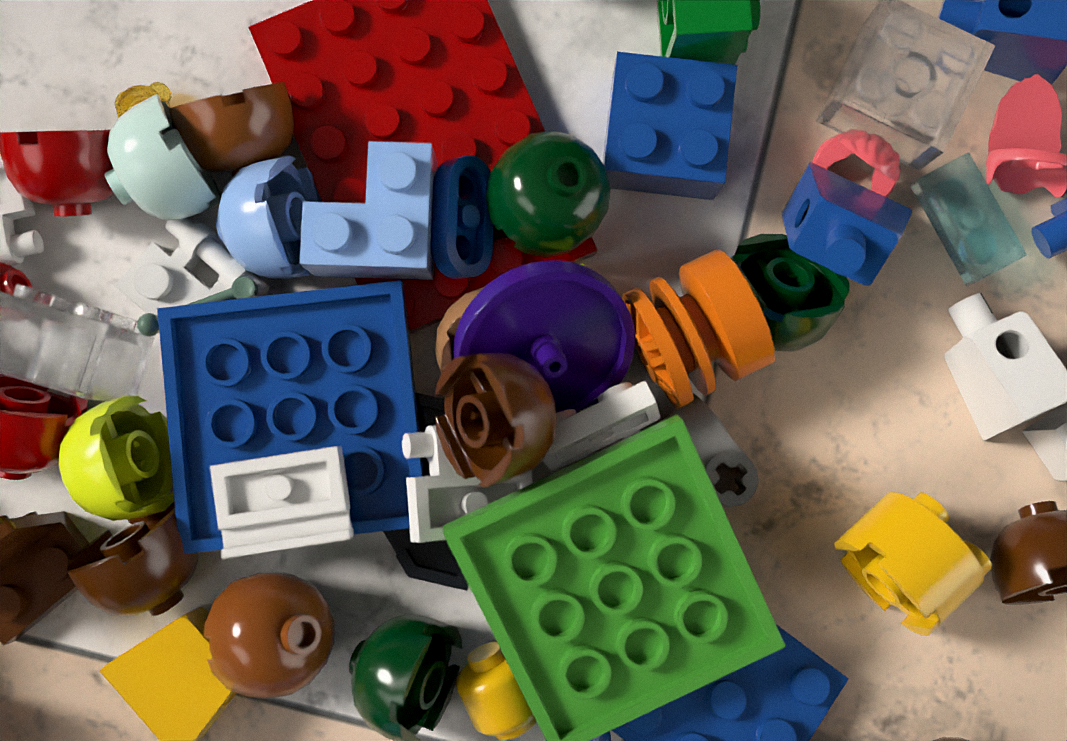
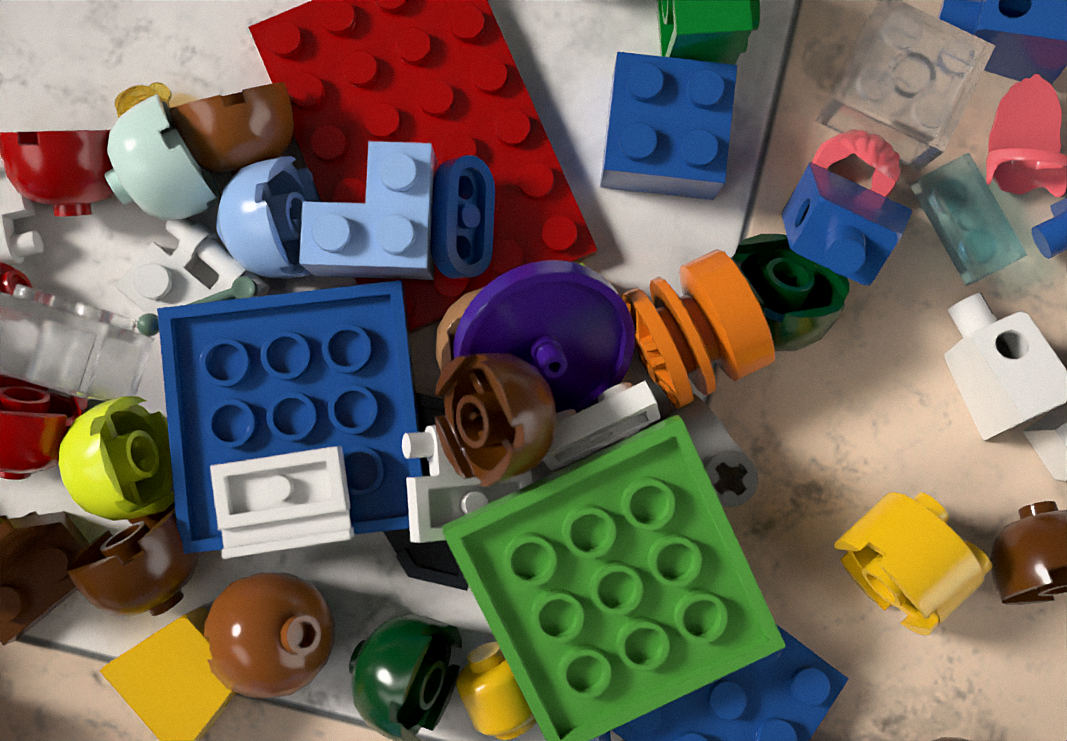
(548, 193): dark green cylinder -> none

